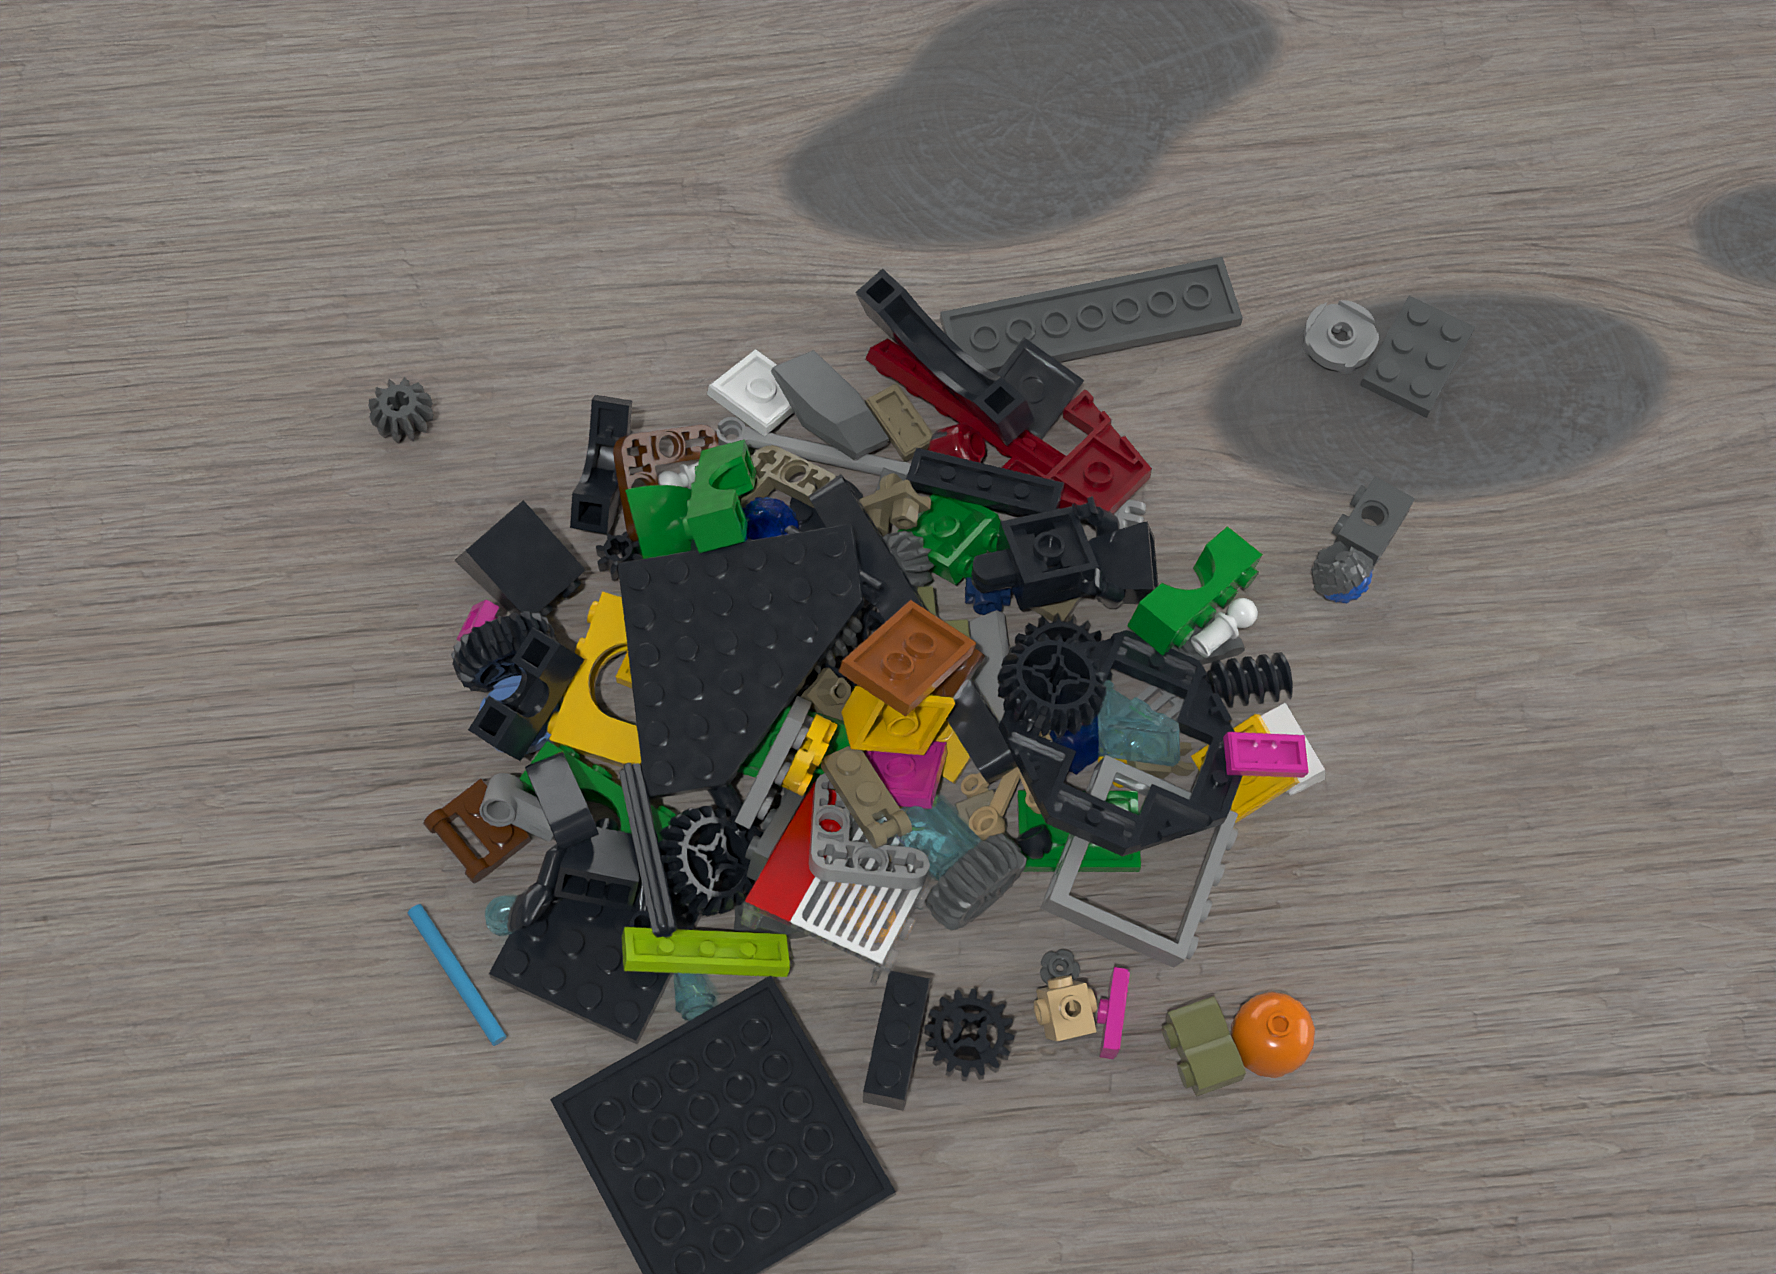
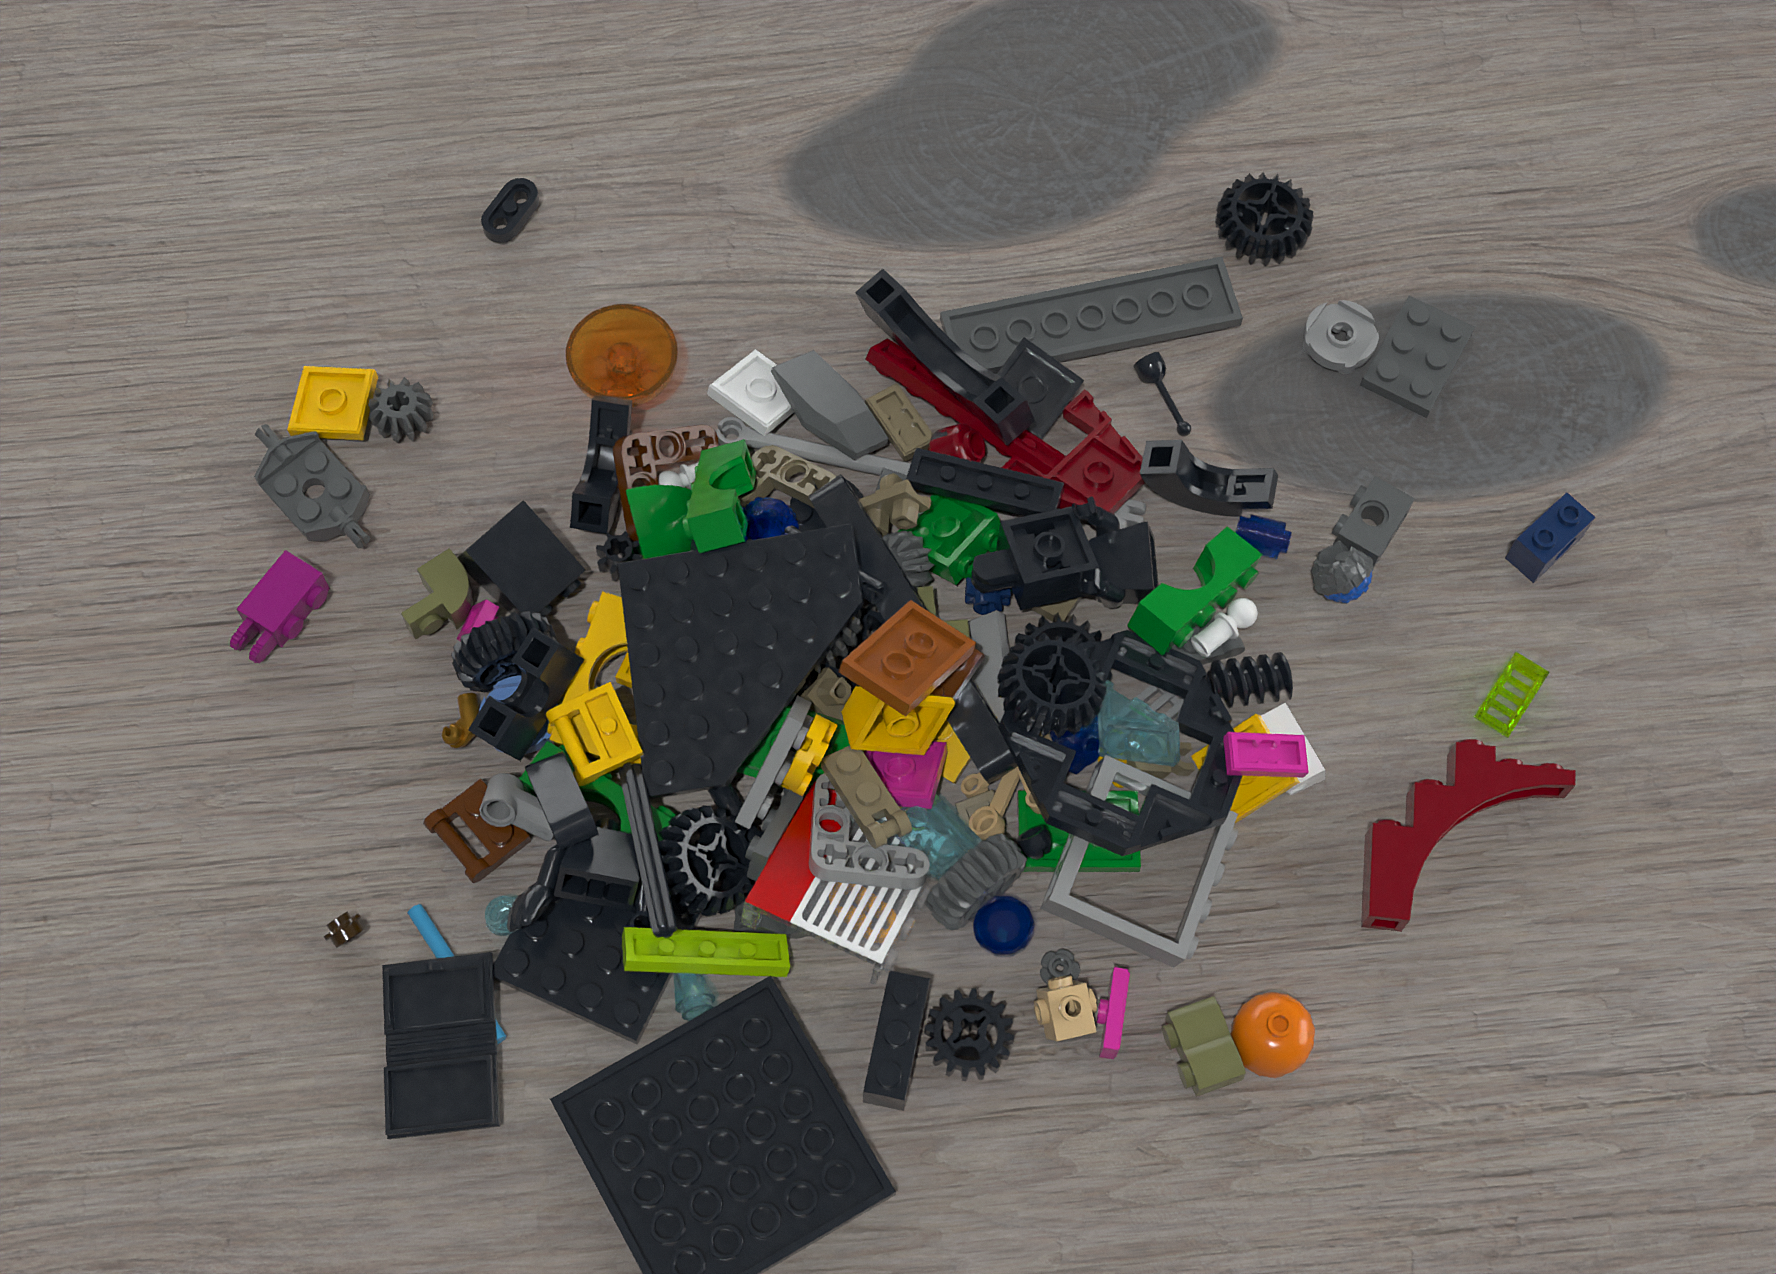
(279, 605): none -> magenta hinge
(304, 461): none -> dark grey plate
(333, 402): none -> yellow plate
(344, 929): none -> dark brown plate
(440, 1046): none -> black piece
(449, 596): none -> olive brick
(457, 734): none -> pearl gold arm
(507, 212): none -> black plate
(607, 728): none -> yellow plate
(625, 340): none -> clear orange piece
(1004, 926): none -> clear blue hair
(1152, 370): none -> black hinge
(1209, 489): none -> black arch
(1264, 534): none -> clear blue brick
(1286, 223): none -> black gear
(1473, 784): none -> dark red arch
(1526, 668): none -> clear neon green slope
(1550, 537): none -> dark blue brick

